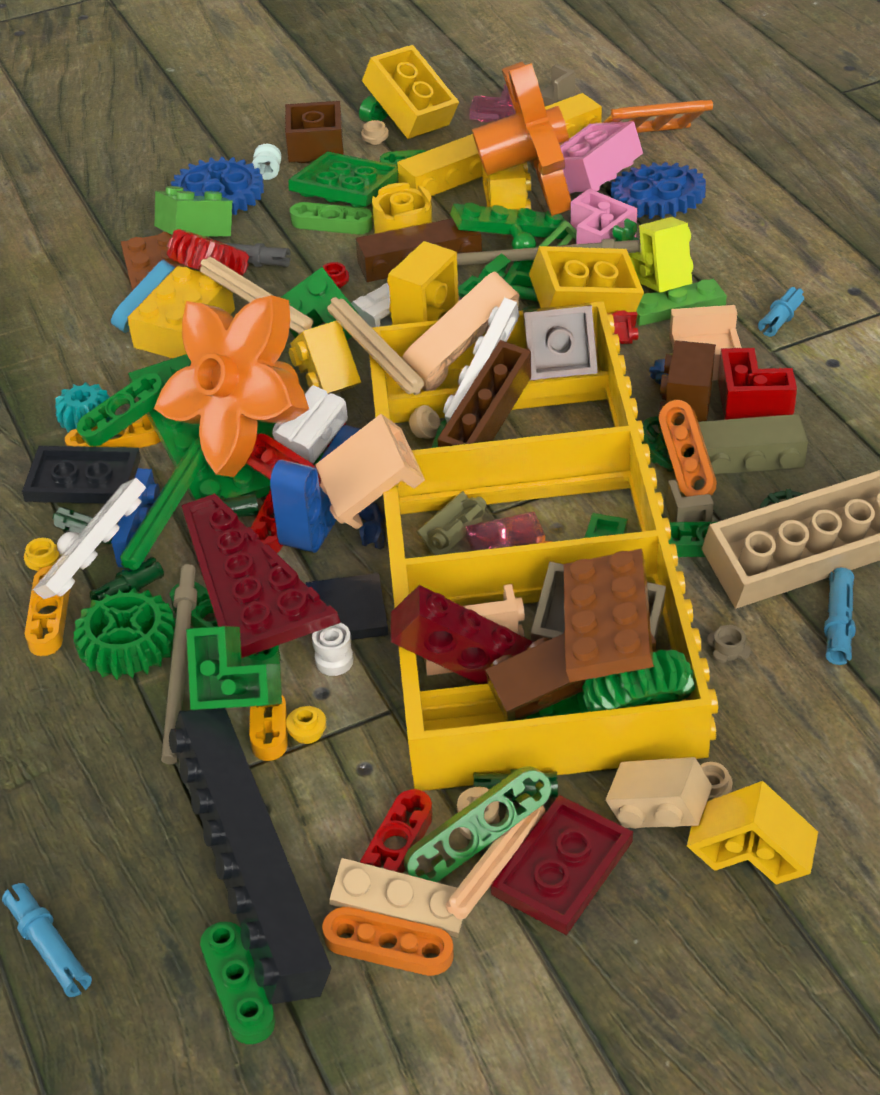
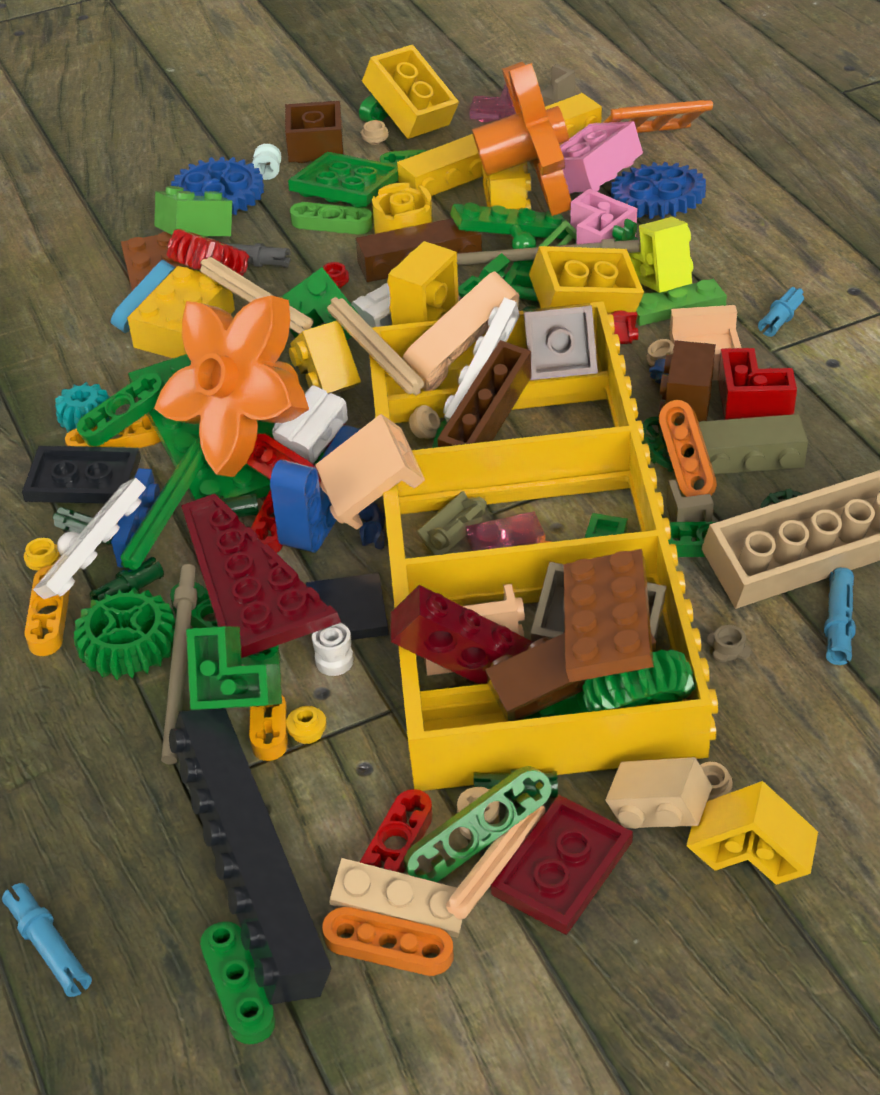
(658, 350): none -> tan plate

